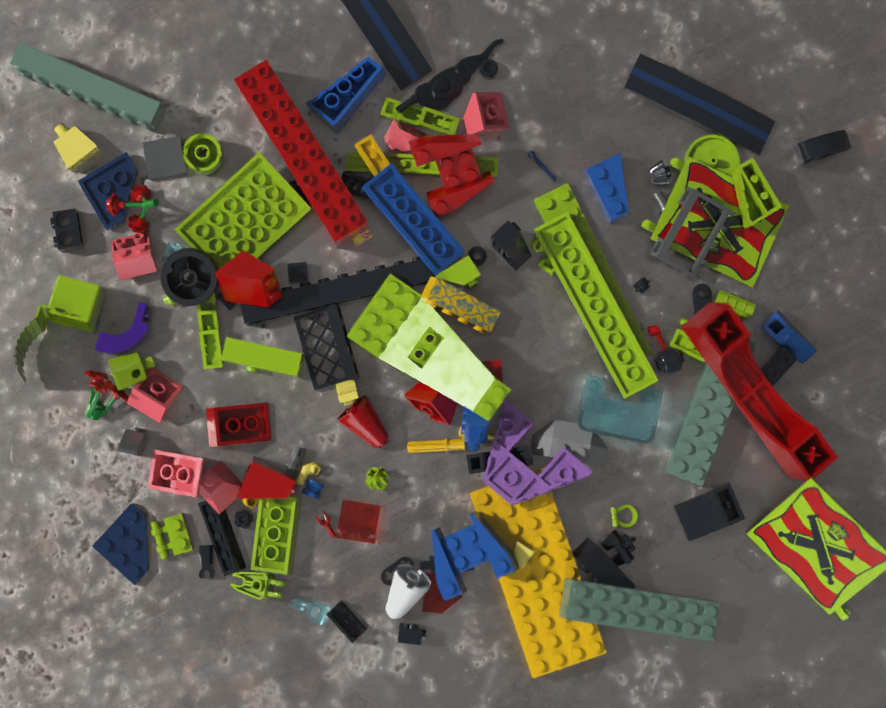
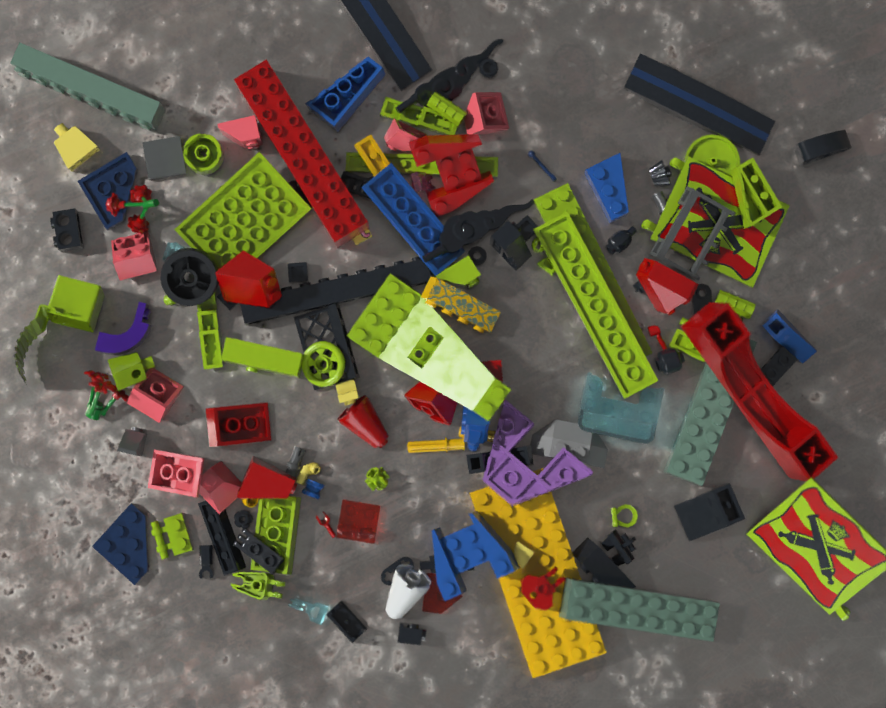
(243, 132): none -> coral slope
(259, 551): none -> black hinge
(308, 361): none -> lime plate
(421, 182): none -> clear pink plate
(447, 109): none -> lime axle
(470, 227): none -> black piece
(527, 226): none -> black tile
(542, 587): none -> red hinge
(620, 240): none -> black plant
(665, 286): none -> red slope

